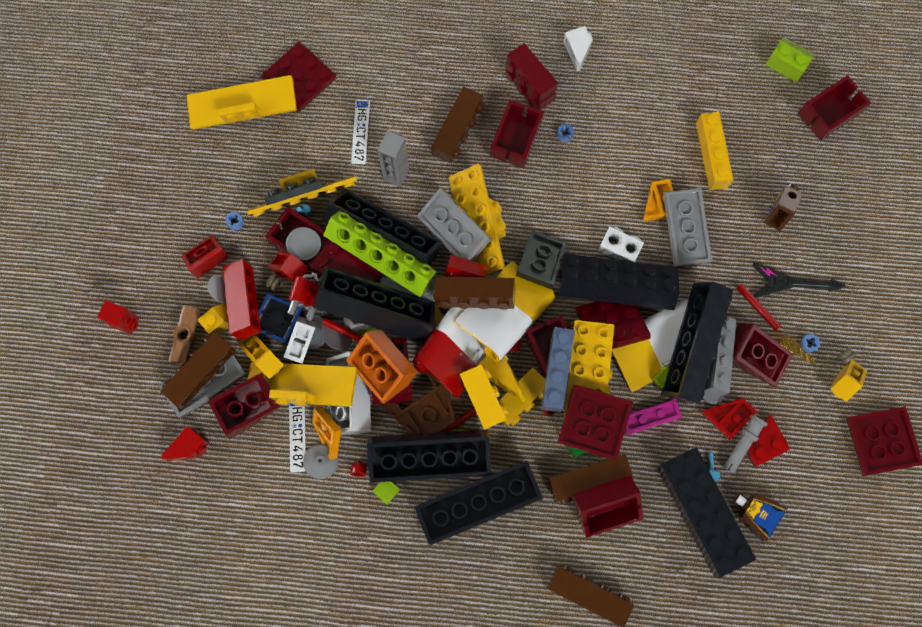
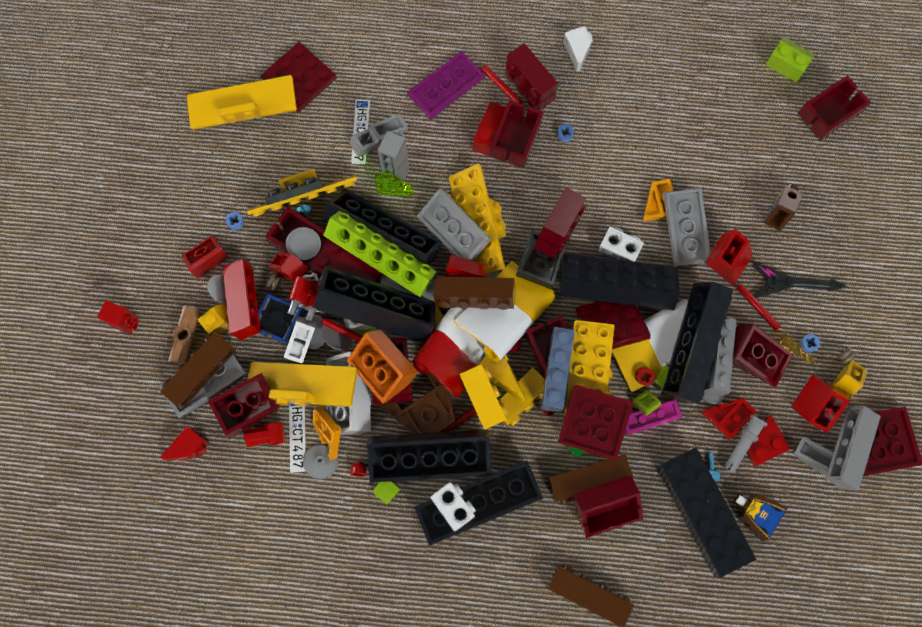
(261, 356): yellow slope -> none
(270, 434): none -> red piece
(370, 139): none -> light grey slope
(392, 186): none -> clear neon green wing
(446, 85): none -> magenta tile
(449, 509): none -> white brick
(457, 125): reddish brown brick -> none
(488, 128): none -> red slope
(499, 83): none -> red bar
(560, 223): none -> dark red piece
(639, 373): none -> red bush
(647, 402): none -> lime tile
(714, 151): yellow brick -> none
(730, 256): none -> red slope
(814, 455): none -> light grey slope
(820, 403): none -> red slope
(853, 447): none -> light grey brick

